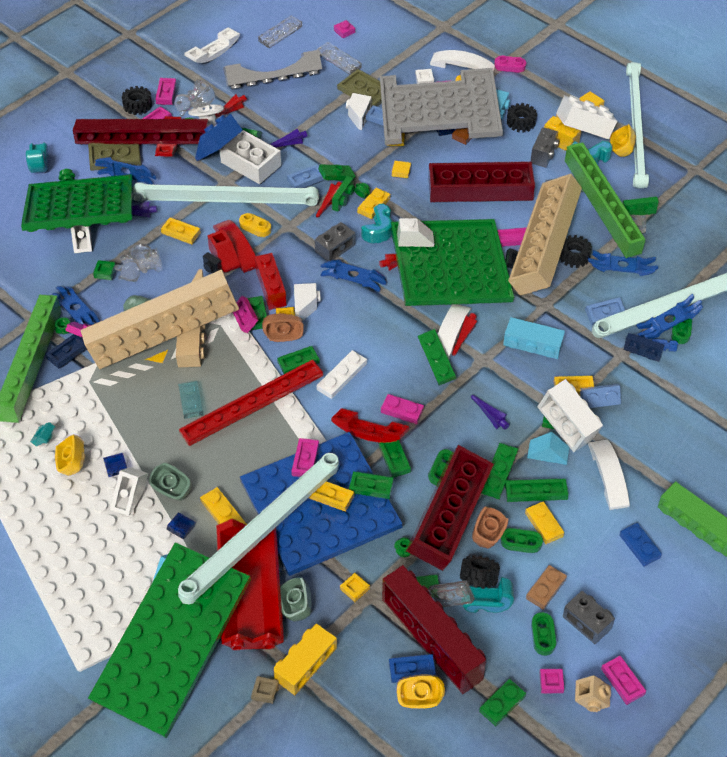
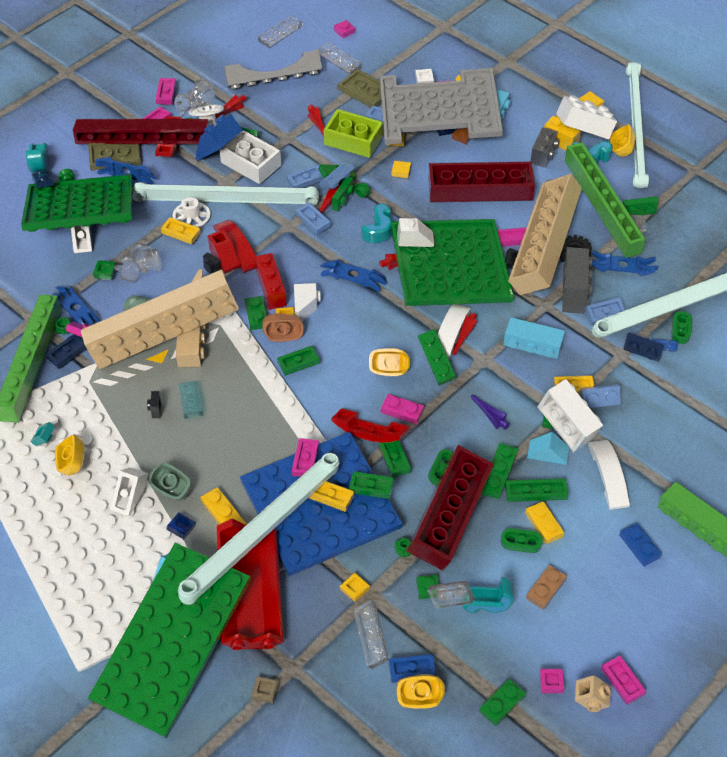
(42, 179): none -> dark blue plate
(114, 464): clear blue tile -> none
(132, 106): black tyre -> none
(144, 209): dark purple piece -> none
(154, 404): none -> black plate
(191, 210): none -> white wheel
(216, 48): white slope -> none
(245, 315): dark pink plate -> none
(250, 402): red tile -> none
(255, 225): yellow plate -> none
(292, 138): dark purple piece -> none
(296, 599): sand green piece -> none
(305, 658): yellow brick -> none
(313, 218): none -> medium blue plate
(315, 117): none -> red piece
(334, 177): none -> medium blue plate
(335, 242): flat silver brick -> none
(341, 374): white plate -> none
(353, 133): none -> lime brick
(357, 108): white slope -> none
(371, 634): none -> clear plate
(376, 197): yellow plate -> none
(389, 362): none -> yellow piece
(434, 629): dark red brick -> none
(460, 58): white slope -> none
(480, 571): black tyre -> none
(489, 527): nougat piece -> none
(510, 64): dark pink plate -> none
(526, 123): black tyre -> none
(543, 635): green plate -> none
(576, 280): none -> dark grey brick
(588, 617): flat silver brick -> none
(680, 312): blue piece -> none

